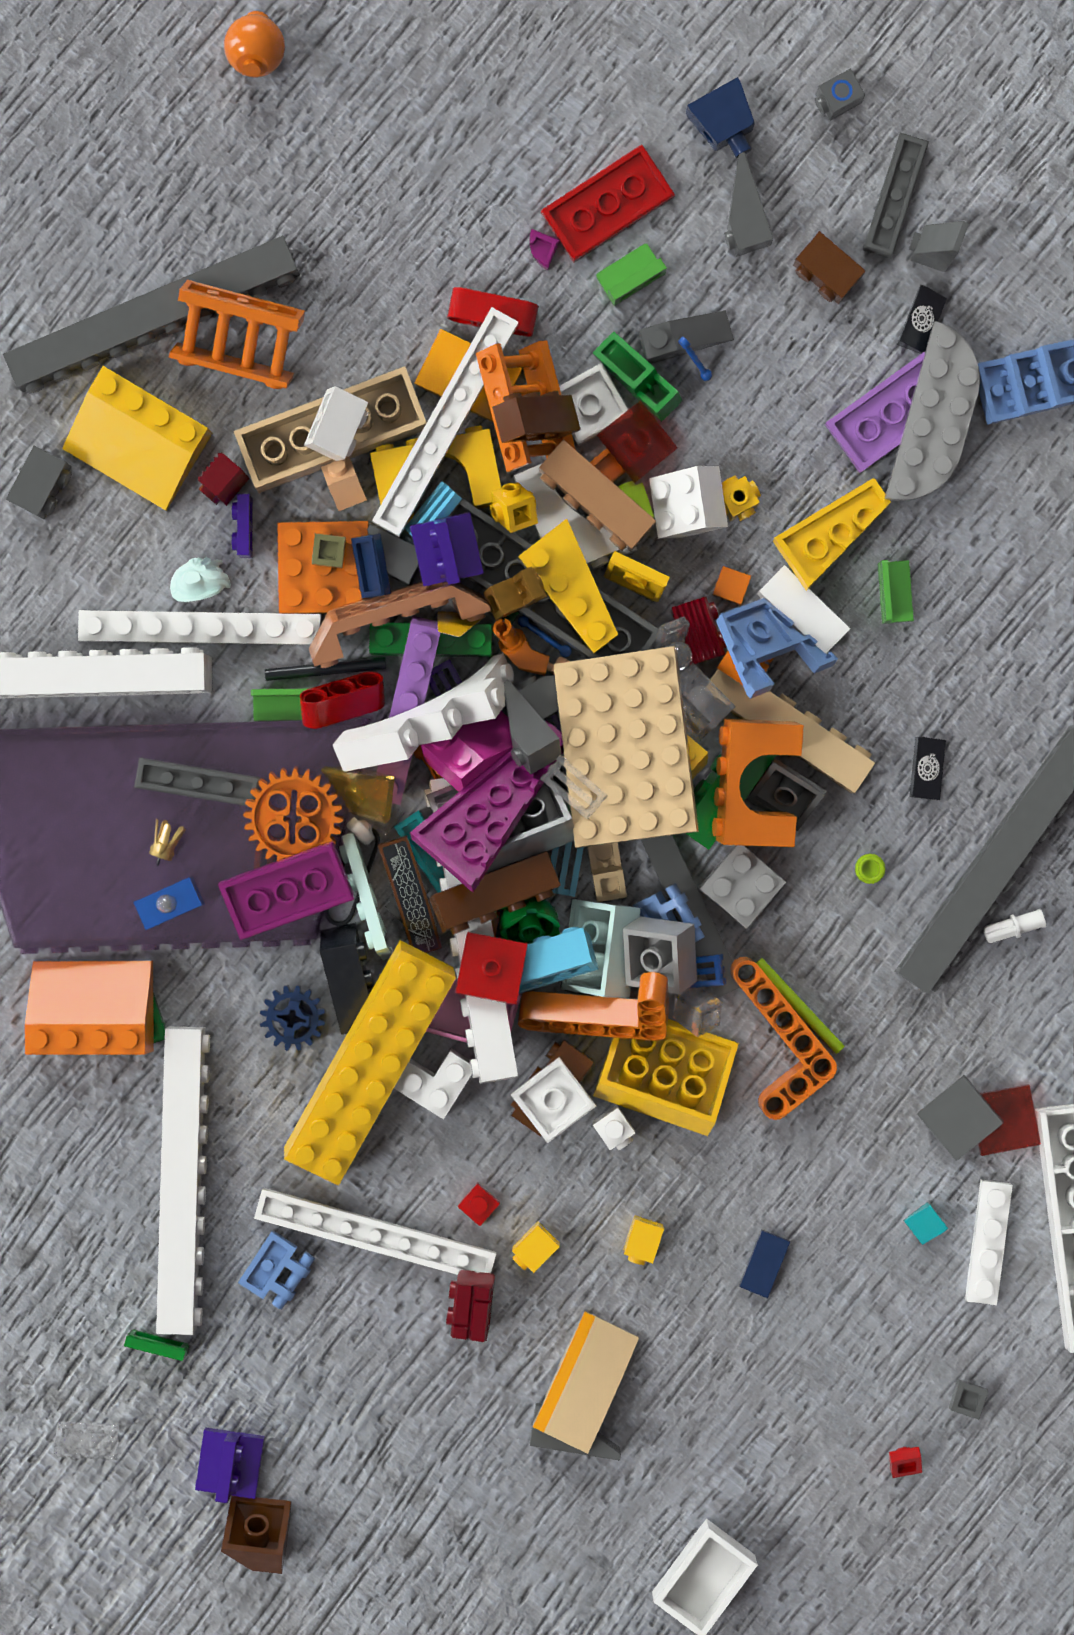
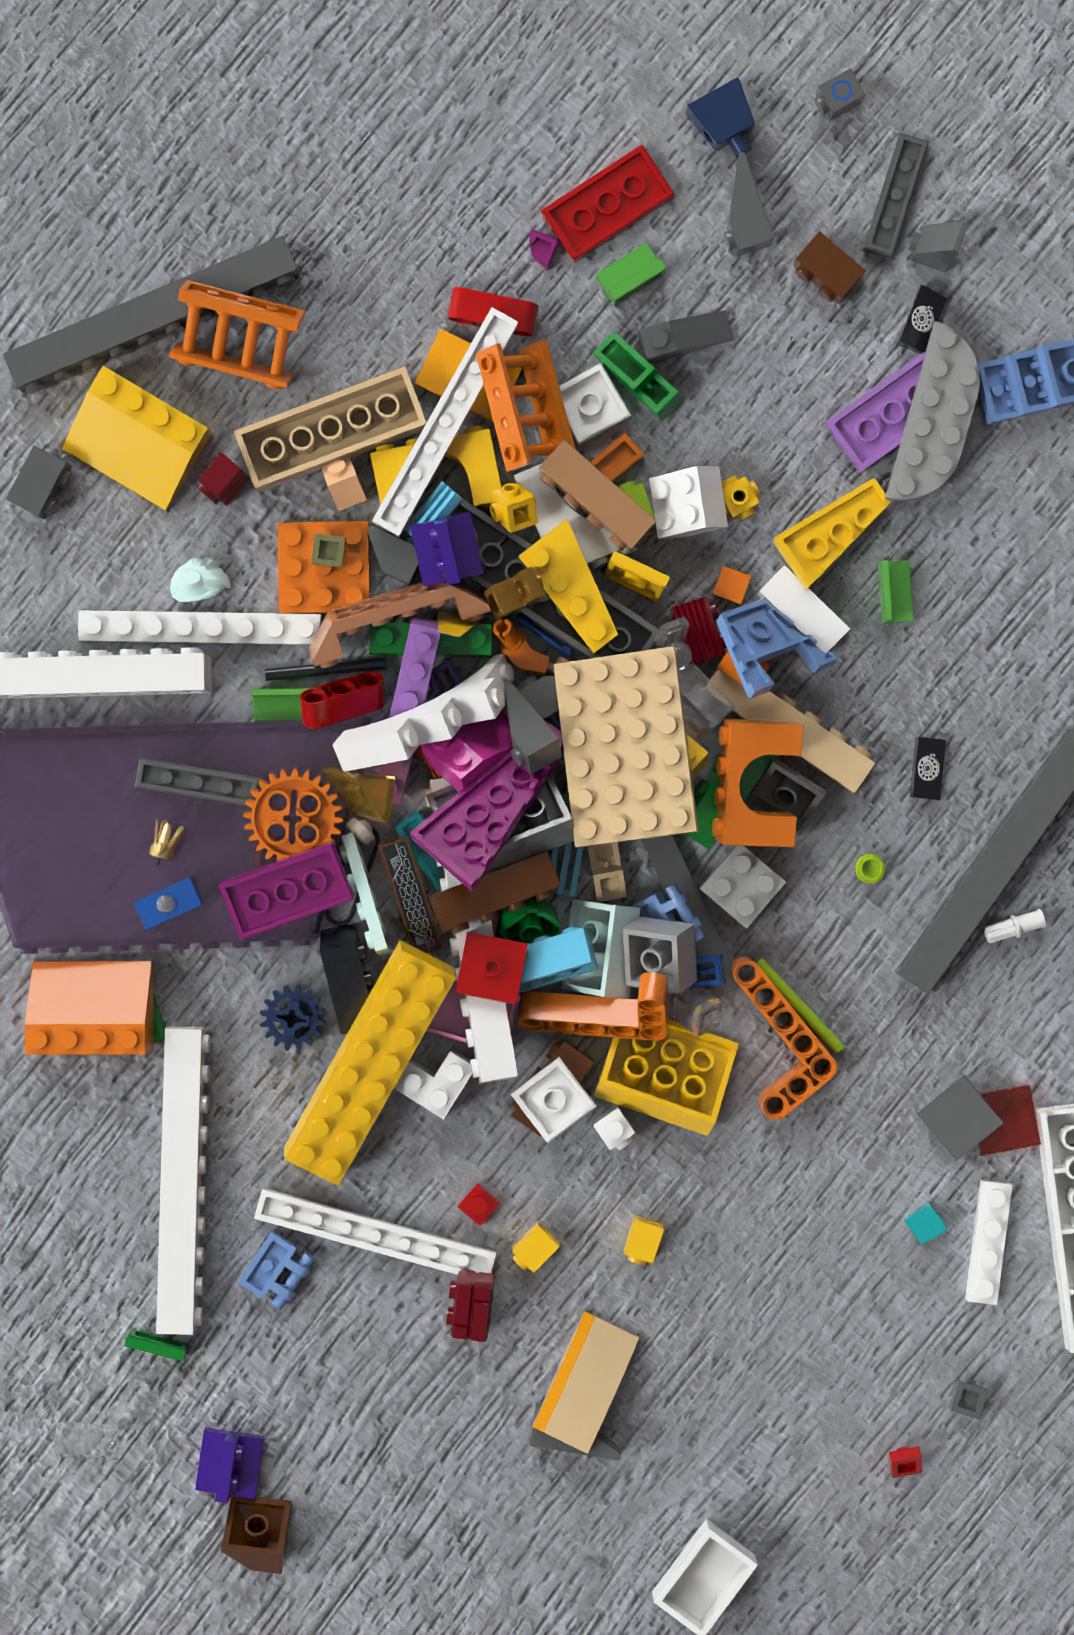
(243, 539): dark purple plate -> none
(254, 45): orange brick -> none
(336, 424): white brick -> none
(371, 566): dark blue tile -> none
(535, 417): reddish brown brick -> none
(554, 770): clear tile -> none
(637, 441): clear red tile -> none
(705, 374): blue hinge -> none
(764, 1263): dark blue tile -> none

